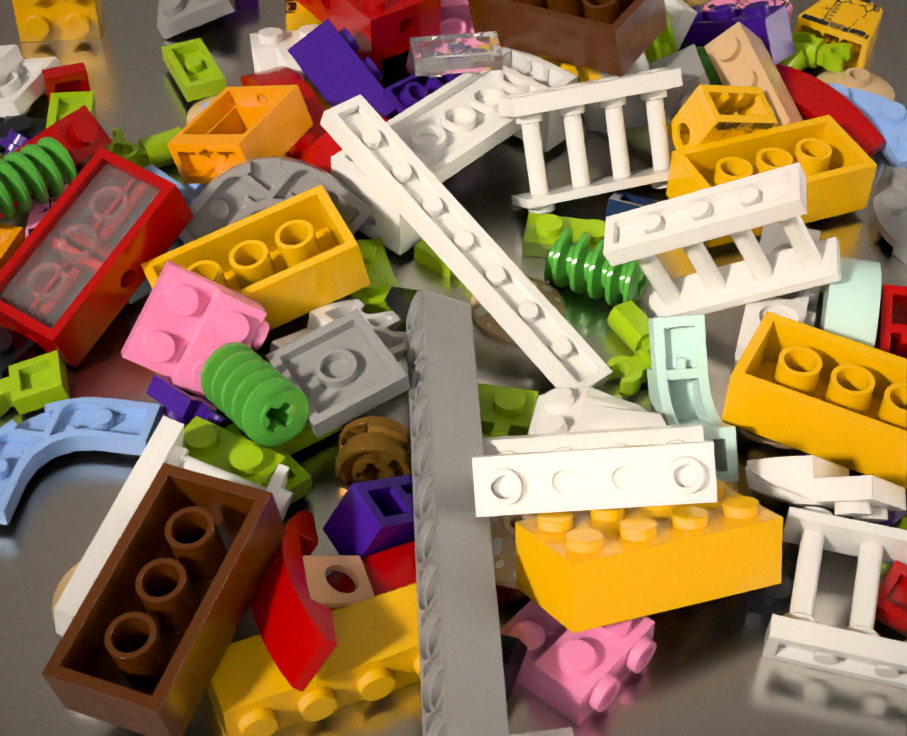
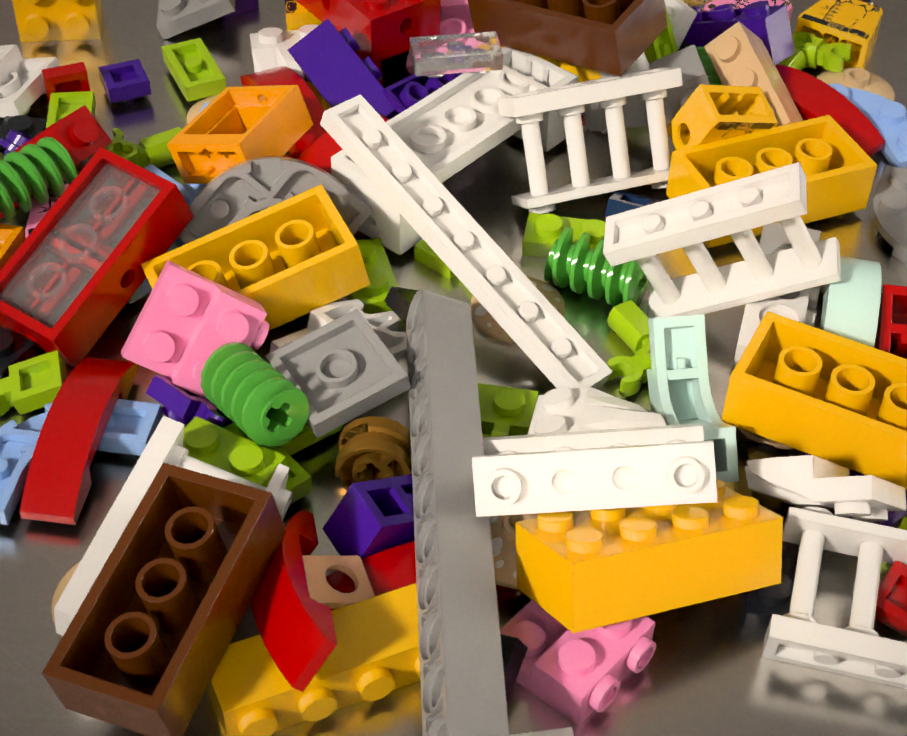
(70, 437): none -> red slope
(124, 81): none -> dark purple plate

